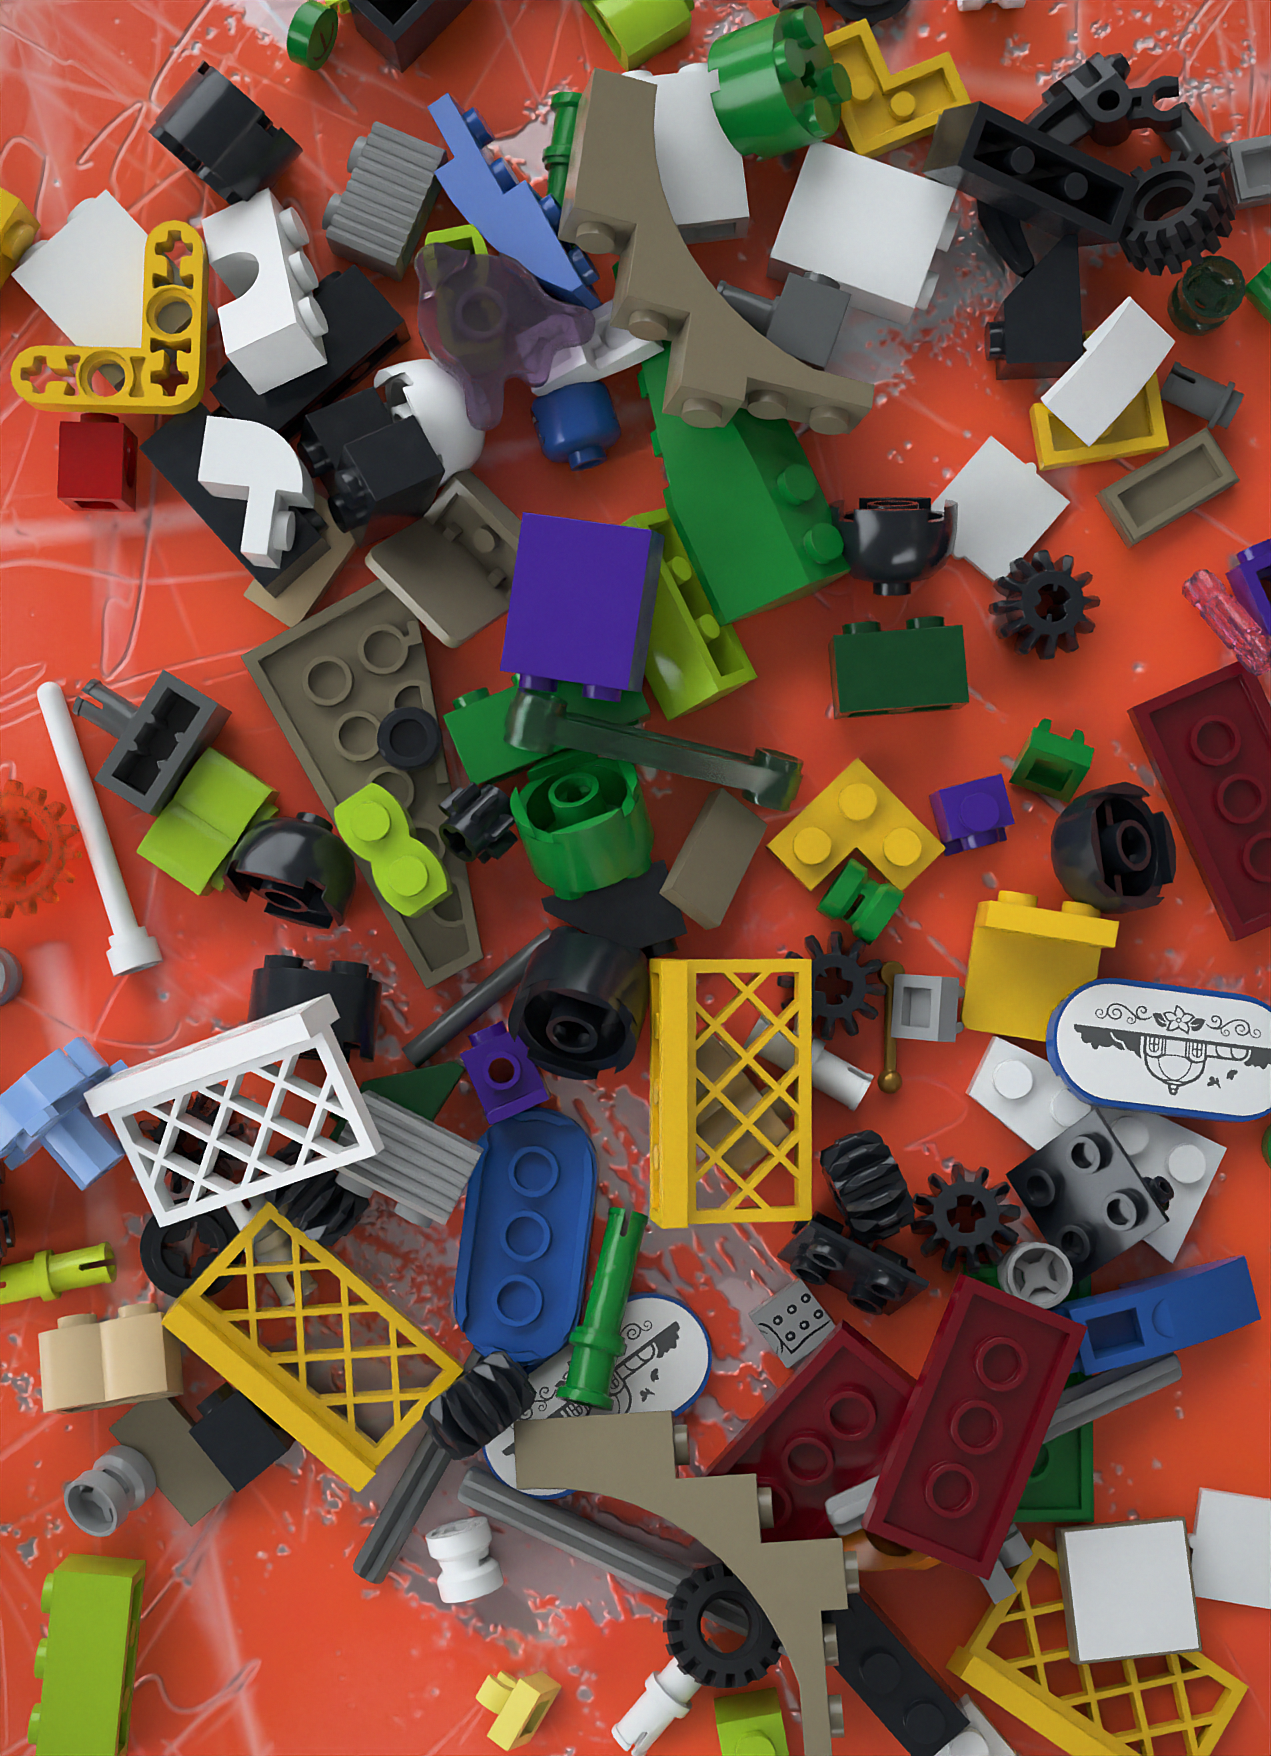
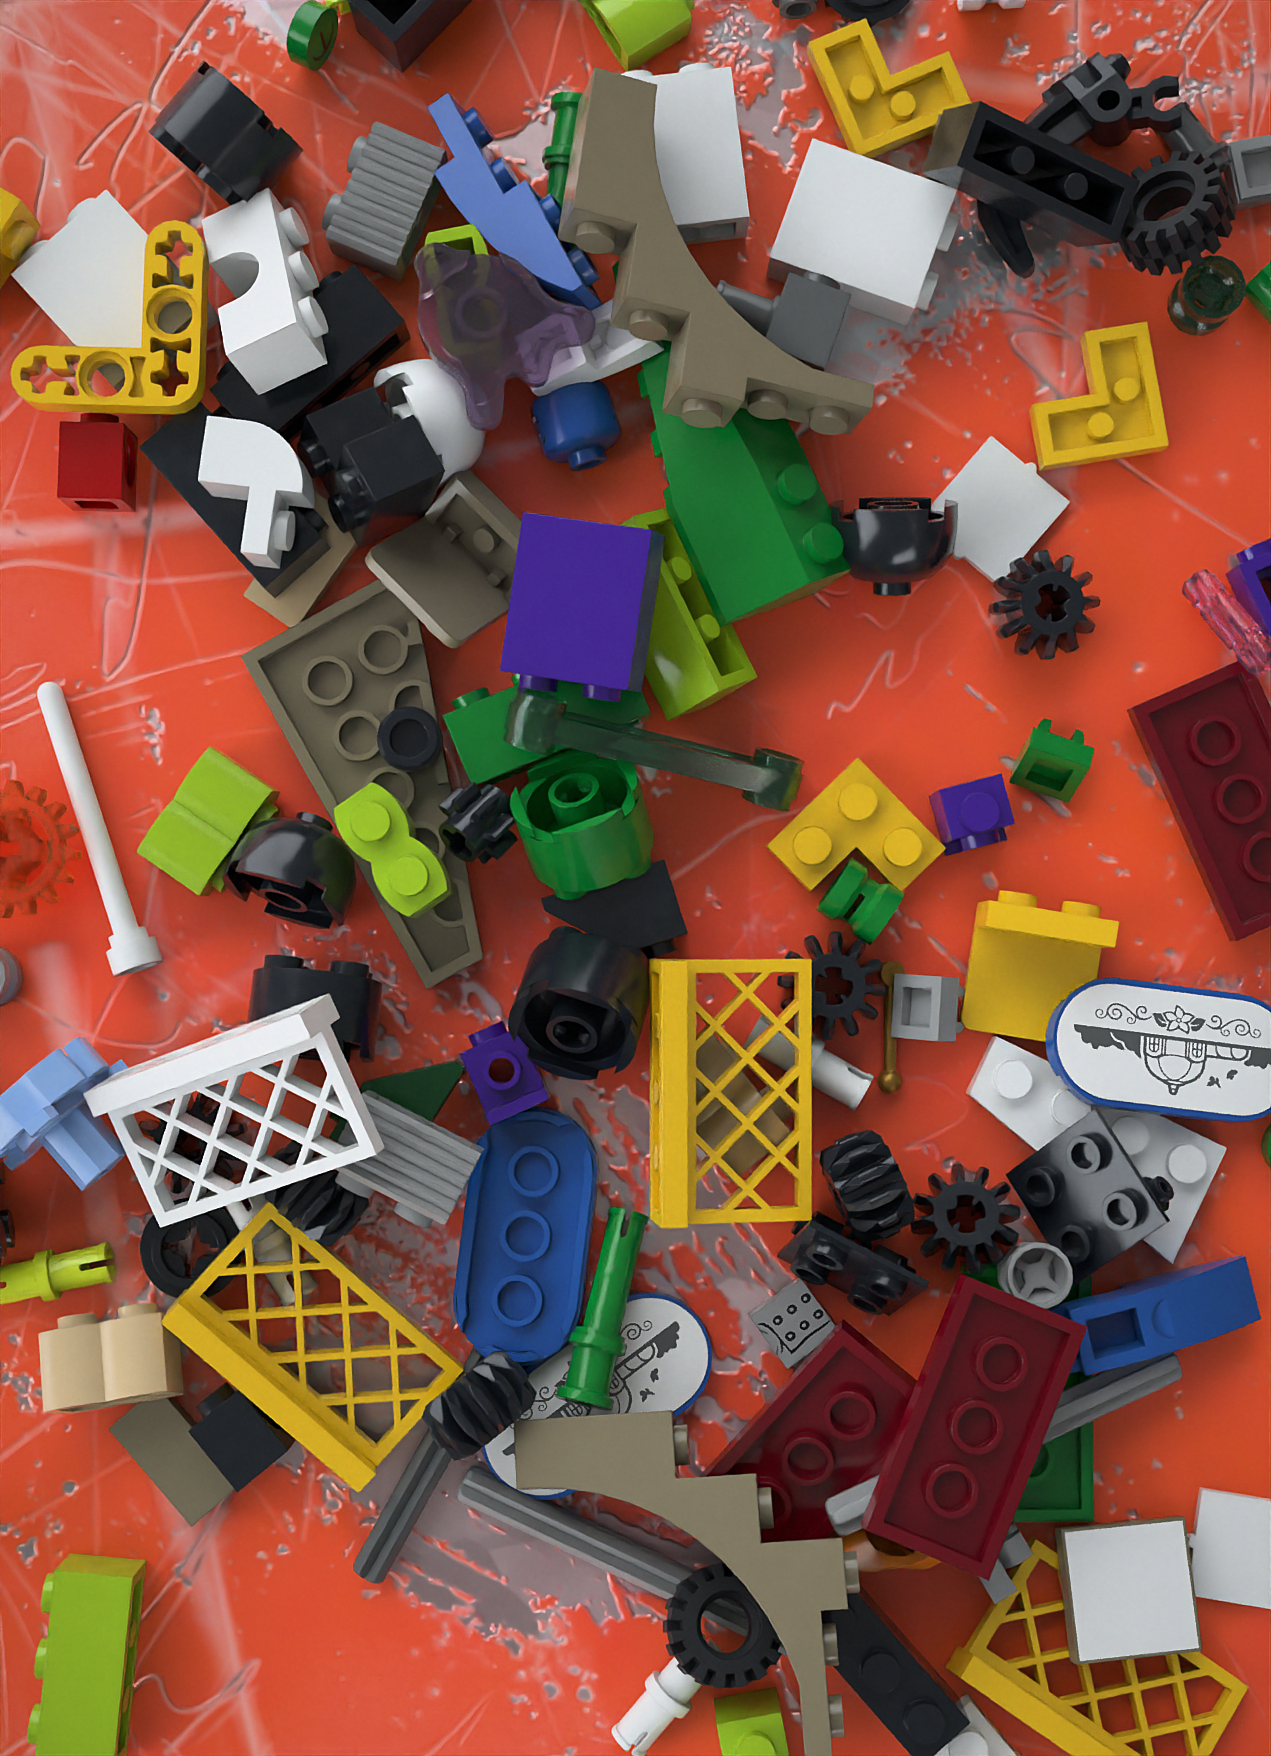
(104, 1496): light grey wheel -> none
(155, 740): dark grey brick -> none
(465, 1561): white wheel -> none
(471, 1005): dark grey bar -> none
(518, 1705): light yellow tile -> none
(713, 859): dark tan tile -> none
(777, 84): green brick -> none
(898, 669): dark green brick -> none
(1040, 320): black slope -> none
(1110, 373): white slope -> none
(1113, 850): black cylinder -> none
(1167, 487): dark tan tile -> none
(1201, 396): dark grey pin -> none

